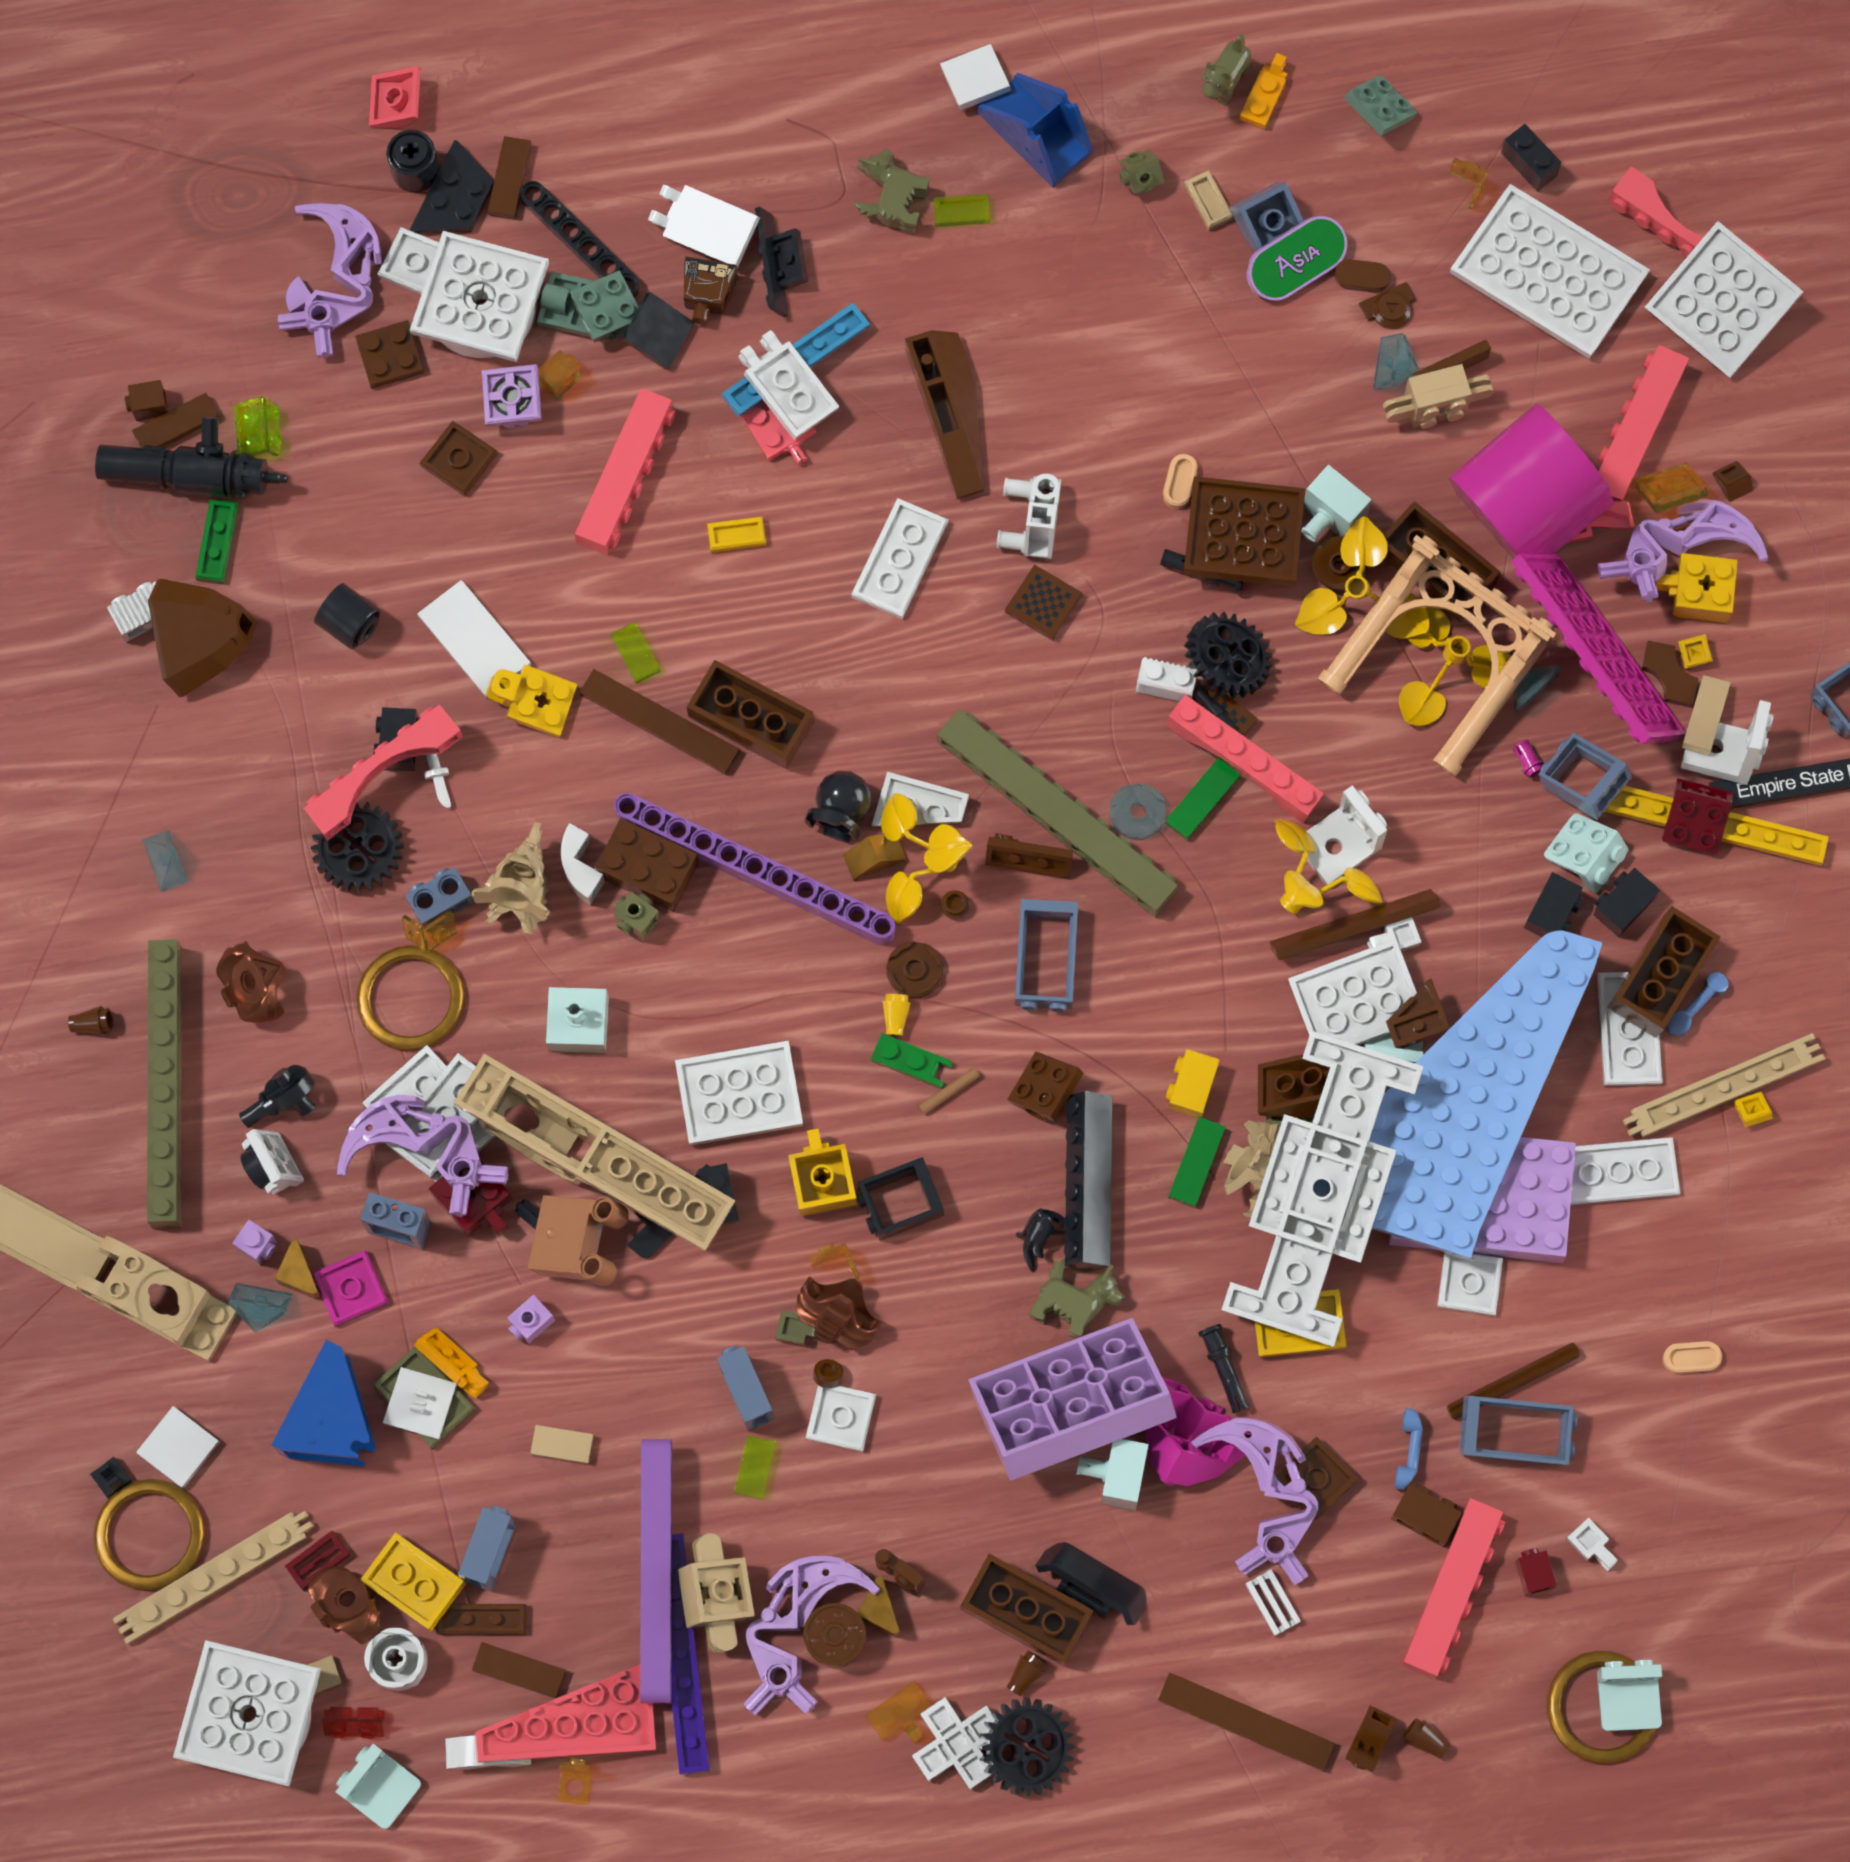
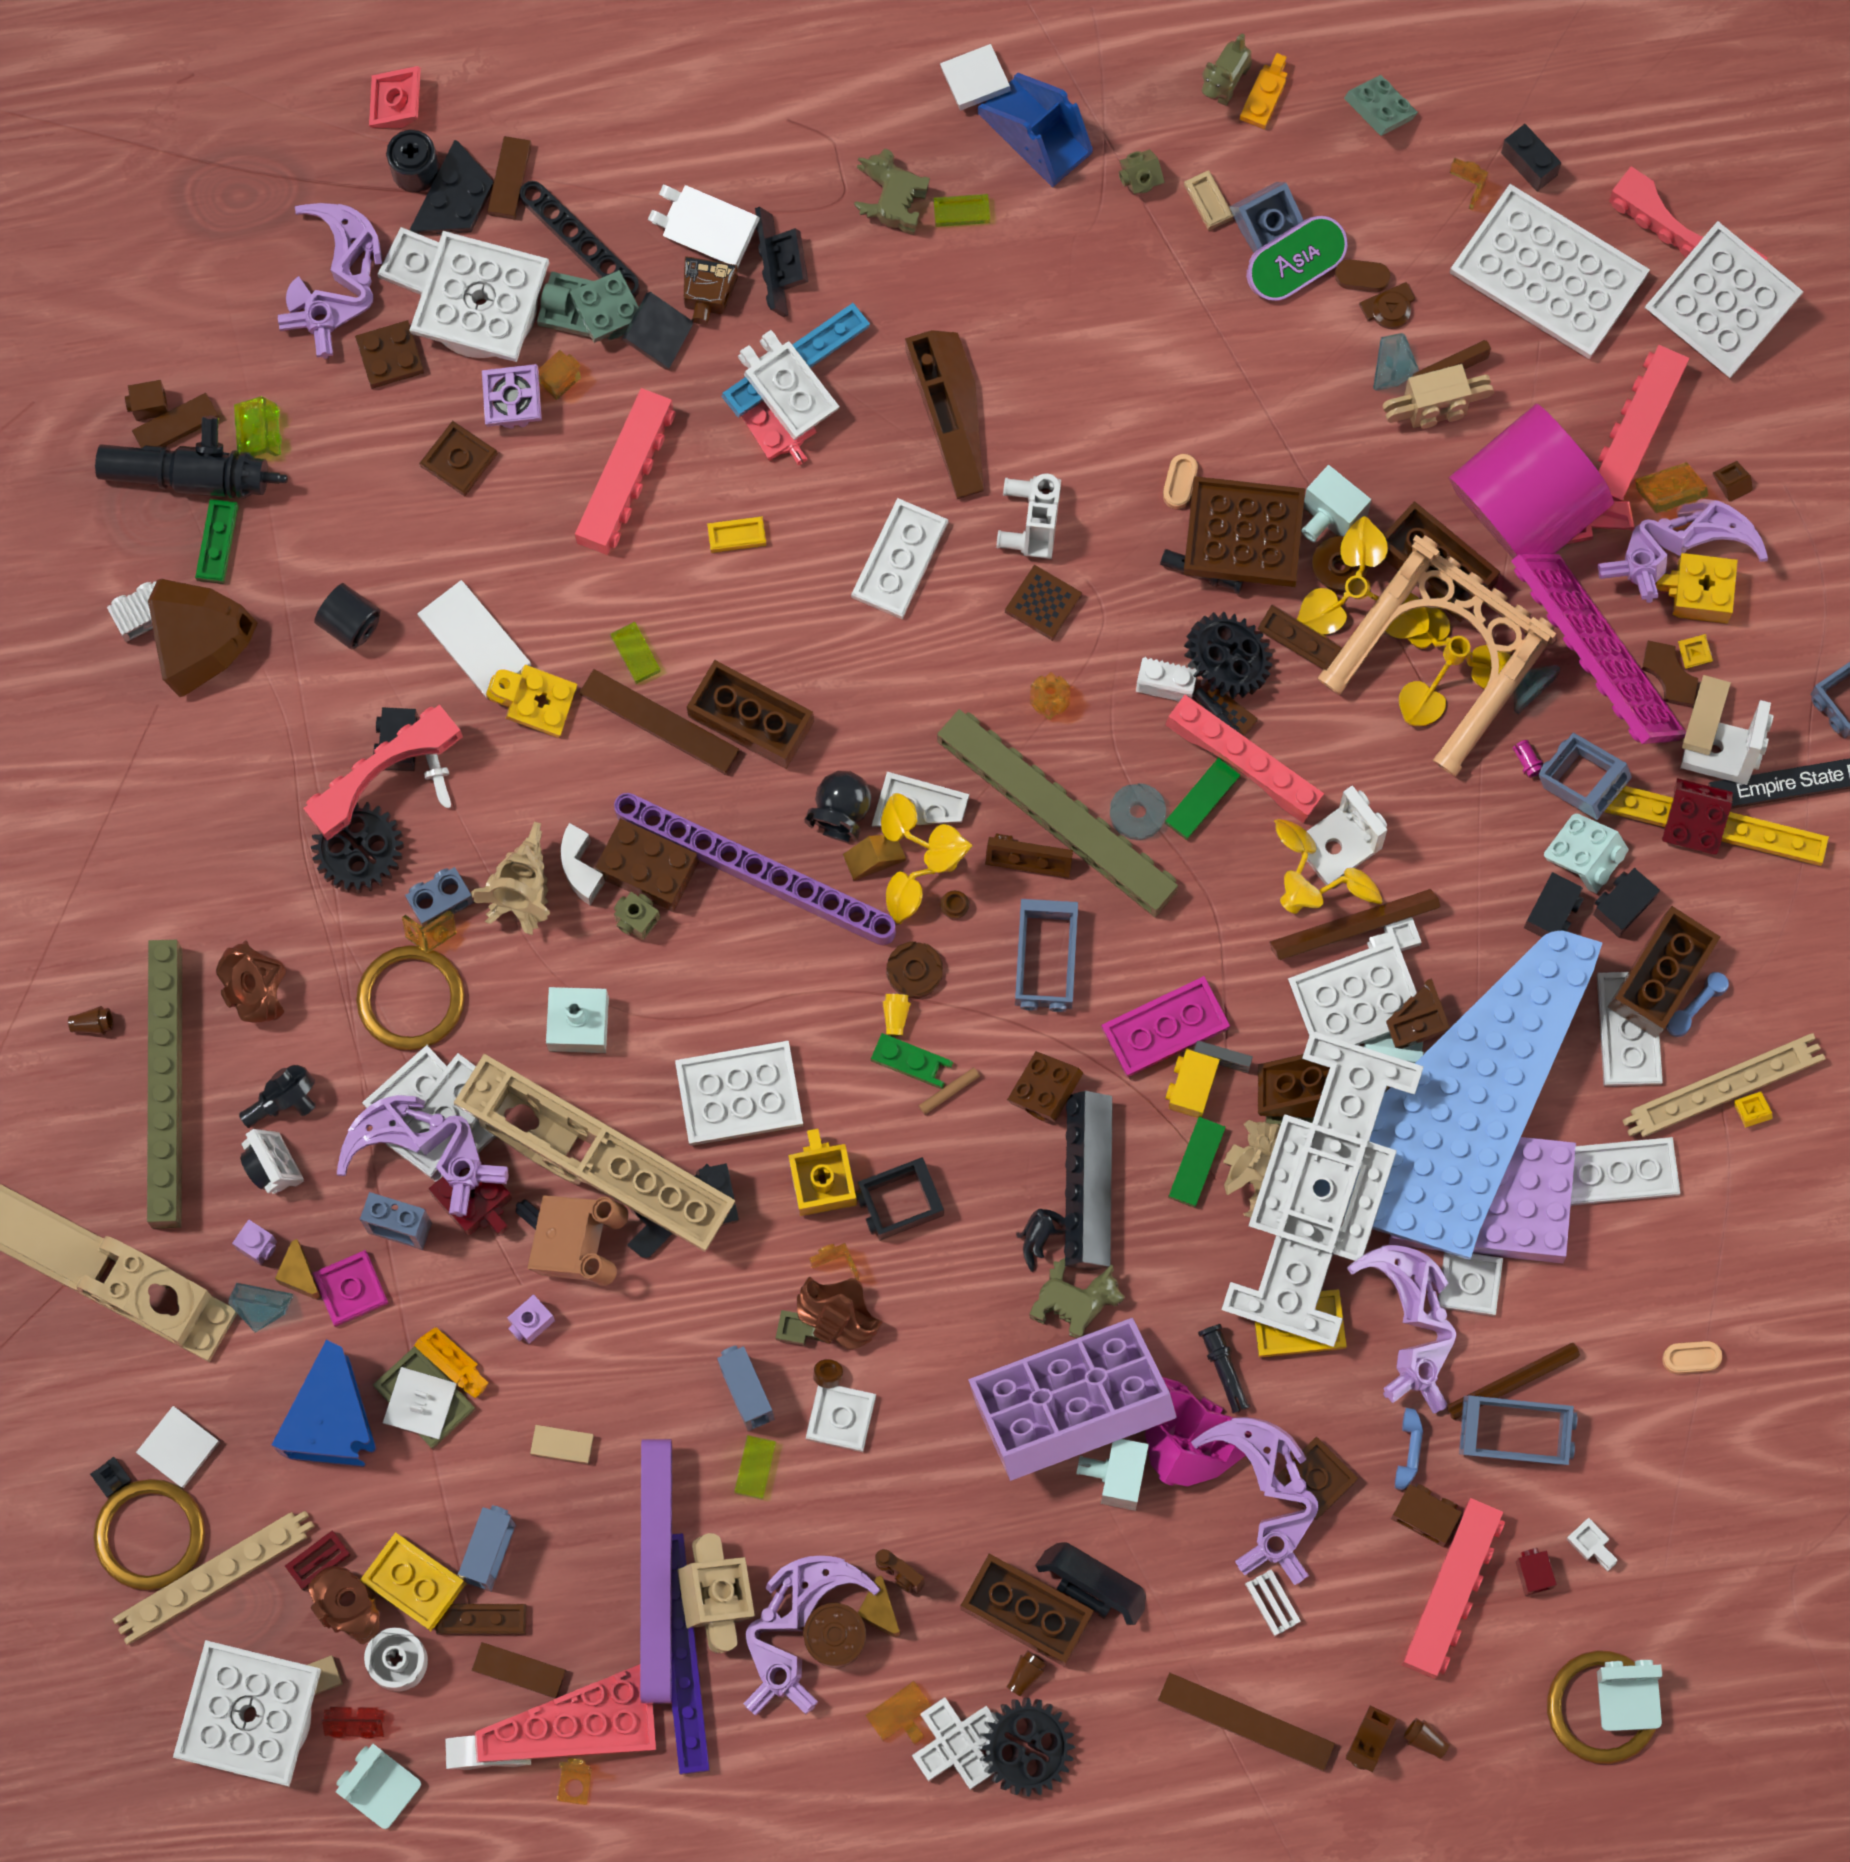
(165, 860): clear light blue slope -> none
(1050, 703): none -> clear yellow brick
(1165, 1026): none -> dark pink plate
(1228, 1058): none -> dark grey tile
(1299, 637): none -> reddish brown tile
(1411, 1278): none -> lavender piece

